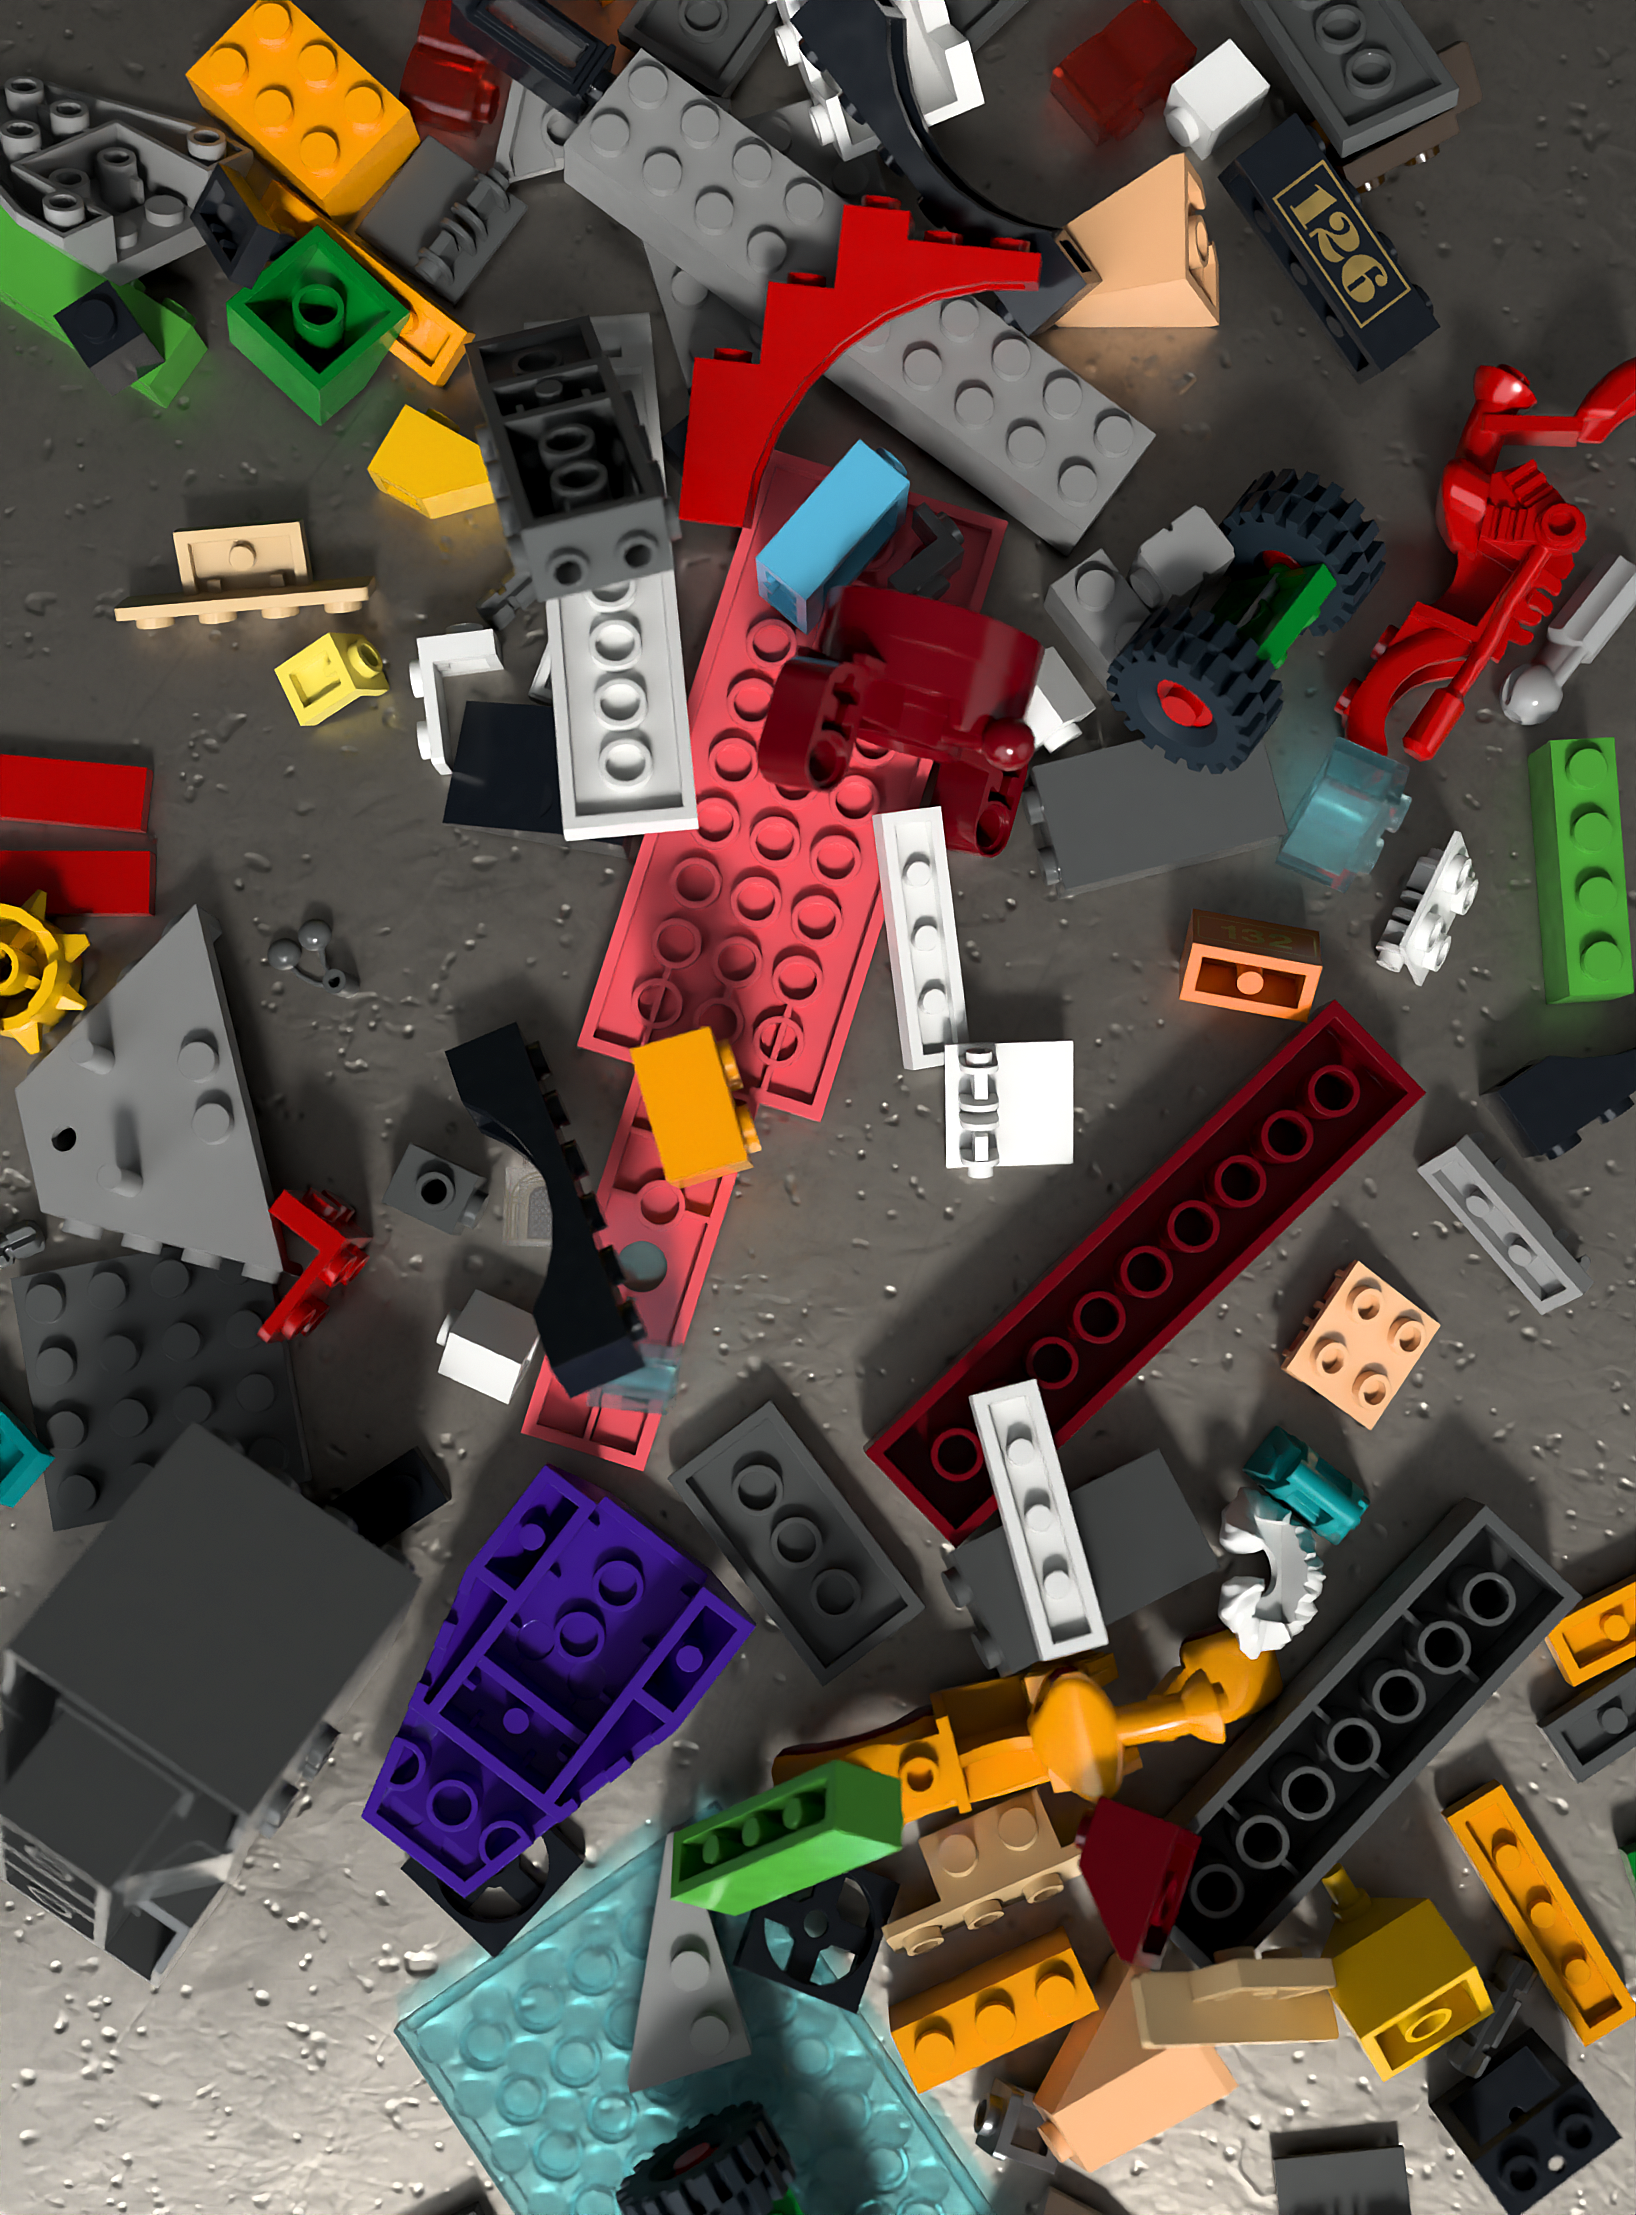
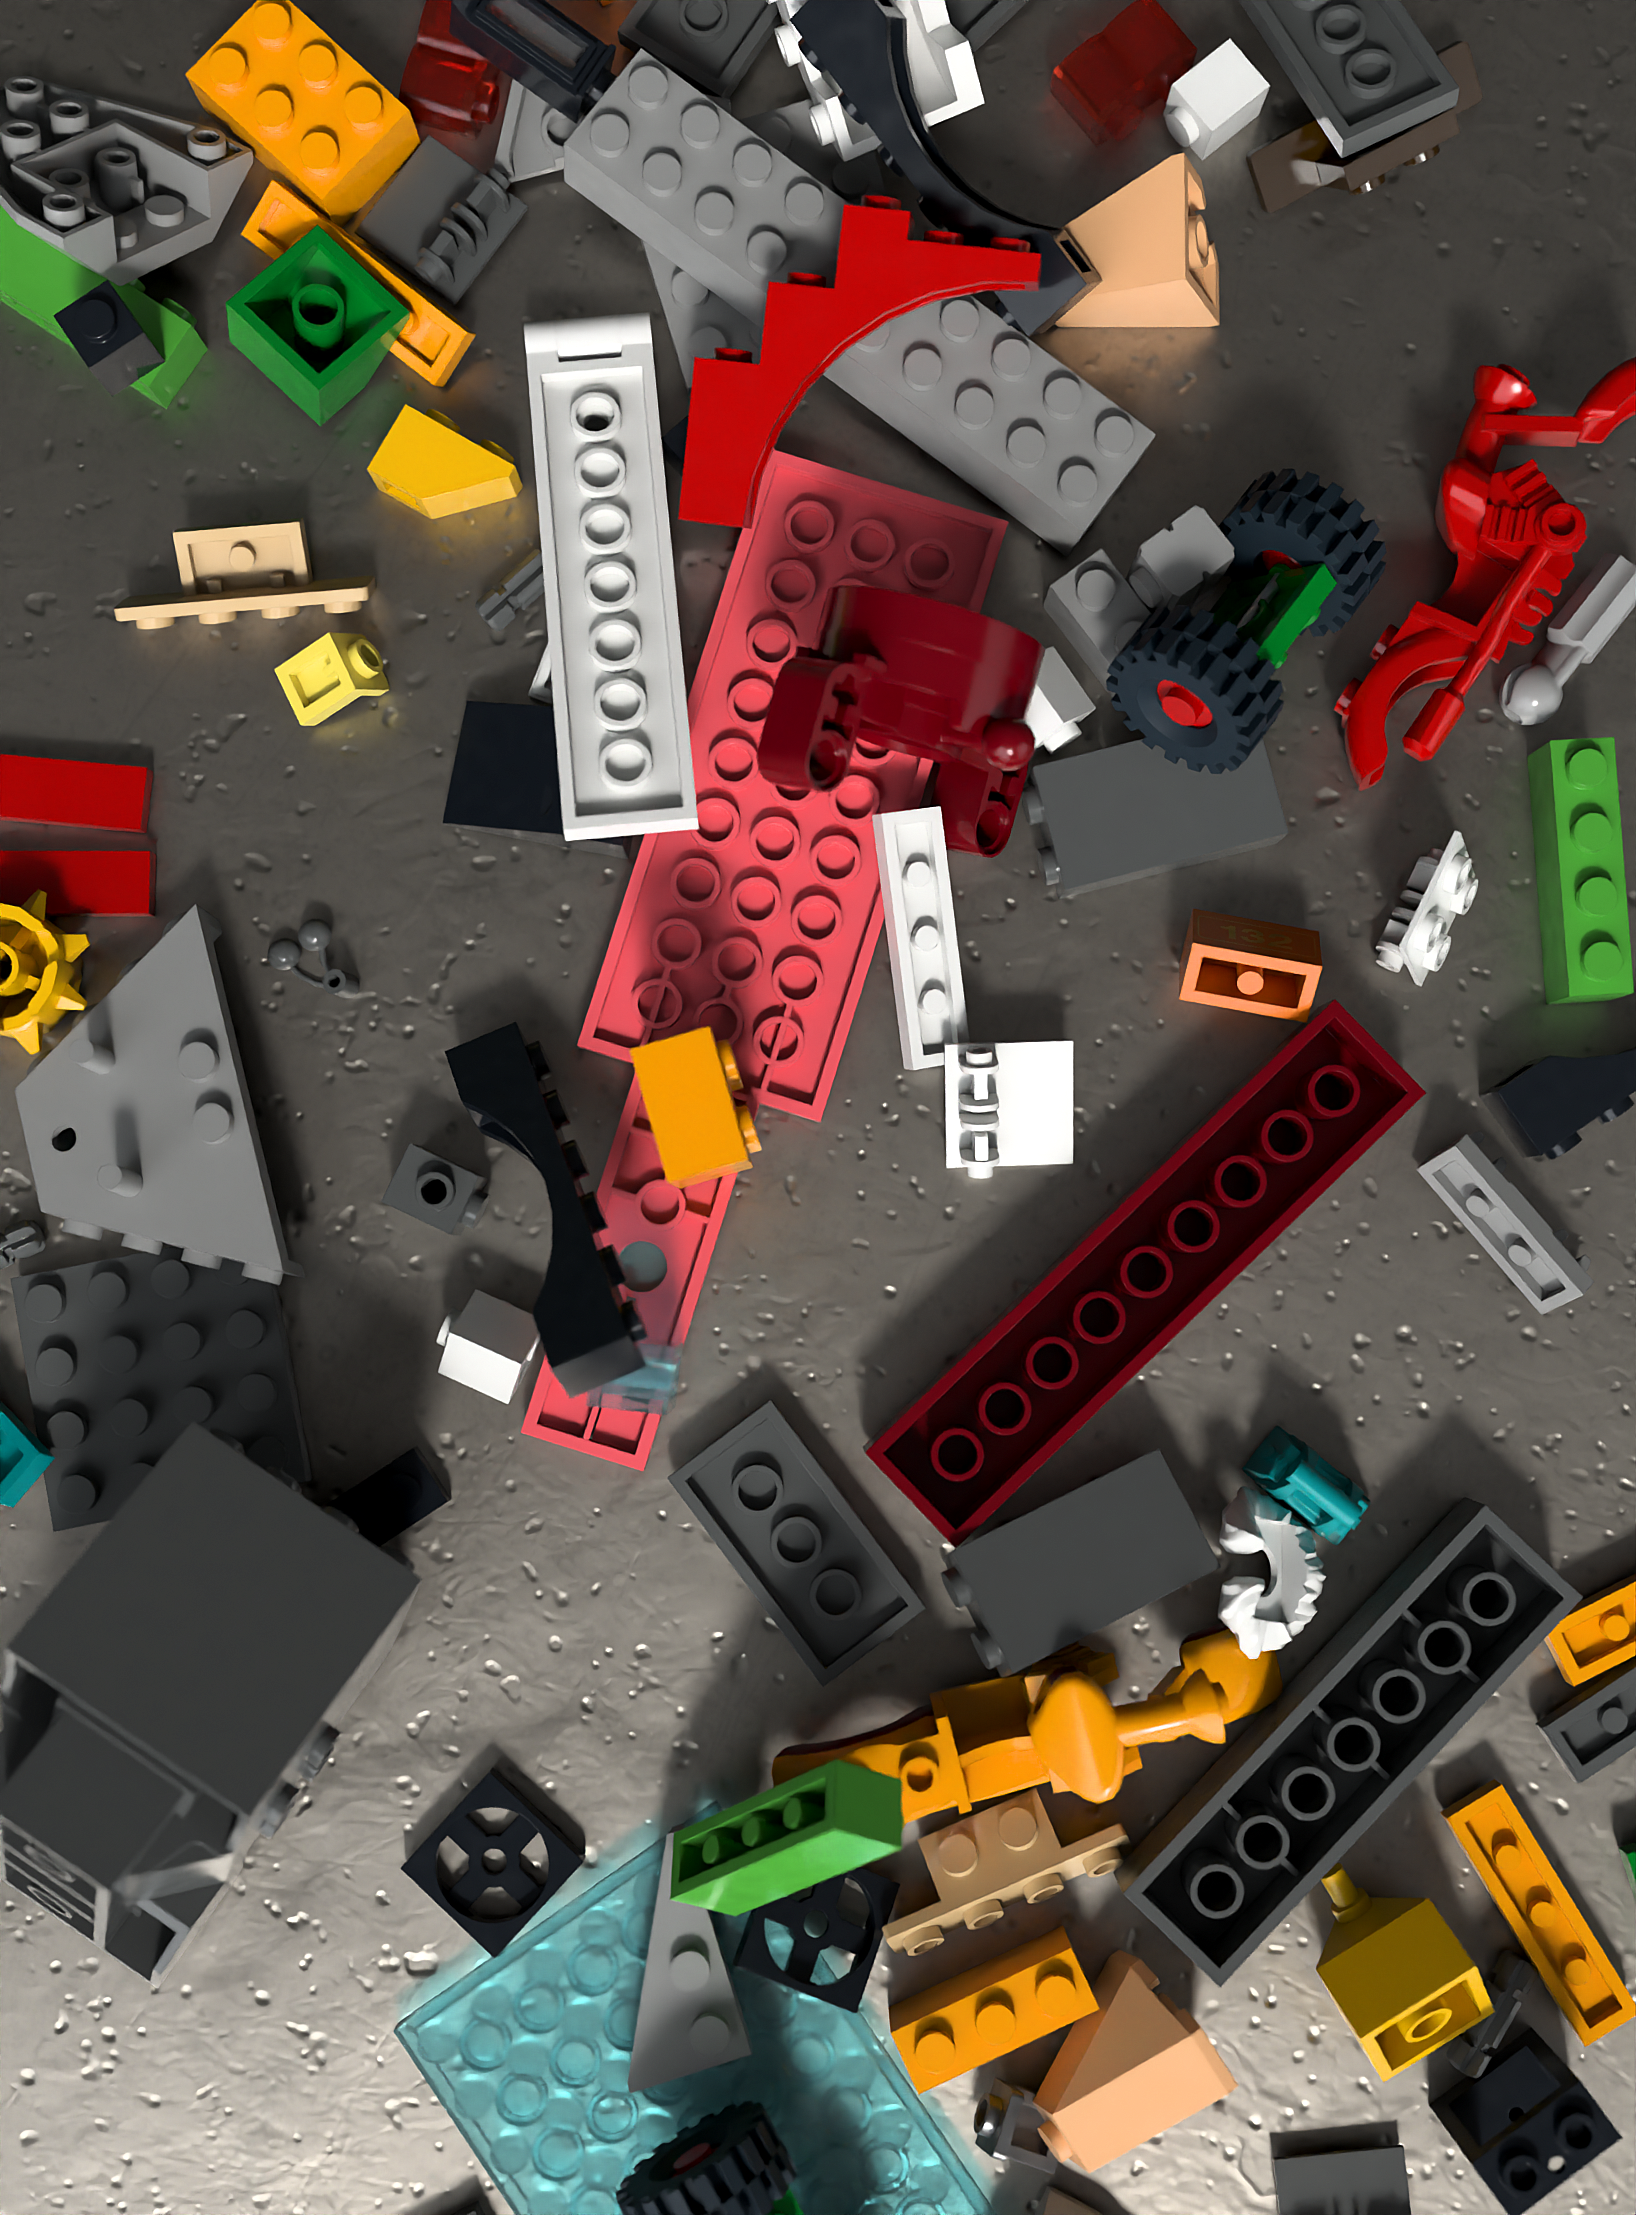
(238, 227): black tile -> none
(327, 1226): red bracket -> none
(459, 652): white bracket -> none
(526, 1208): clear brick -> none
(549, 1678): dark purple wedge -> none
(569, 462): dark grey wedge -> none
(834, 534): medium azure window -> none
(929, 570): flat silver bracket -> none
(1038, 1520): white plate -> none
(1135, 1876): dark red slope -> none
(1238, 2001): tan bracket -> none
(1329, 248): black brick -> none
(1344, 815): clear light blue brick -> none
(1359, 1344): light nougat hinge -> none

